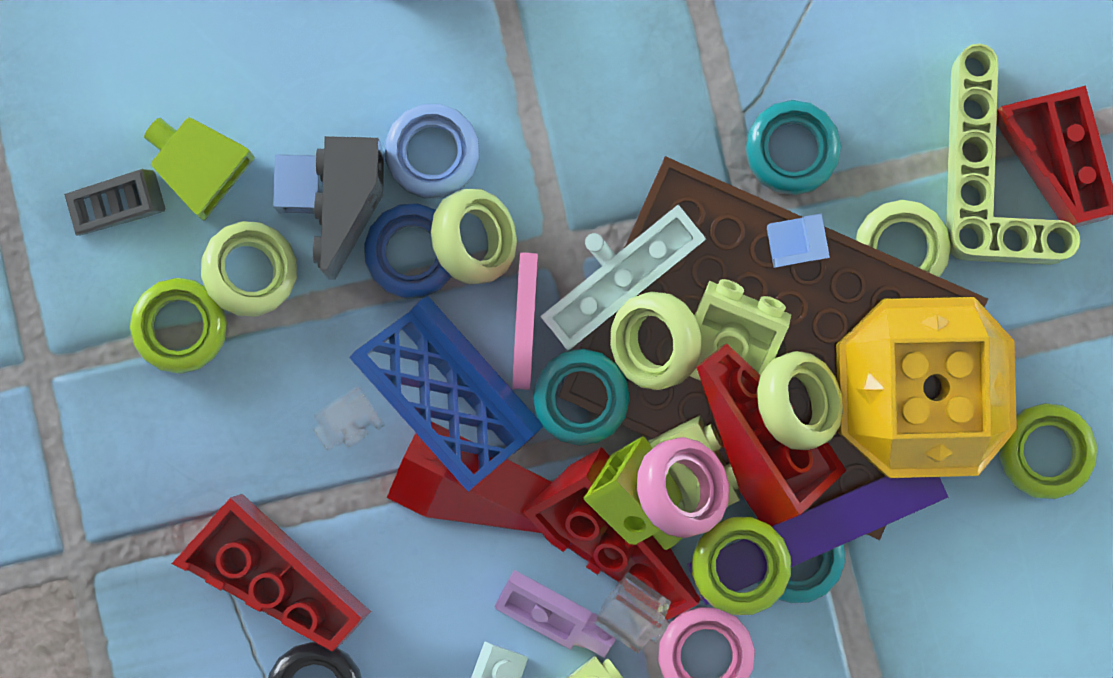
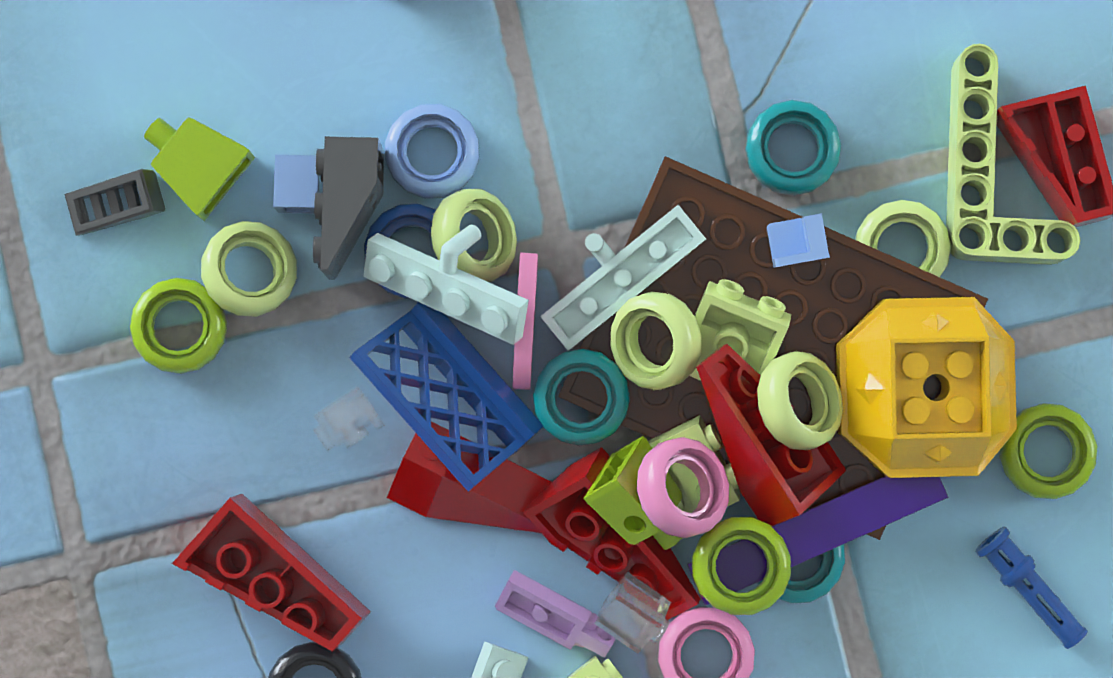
(445, 286): none -> light aqua plate
(1021, 567): none -> blue pin

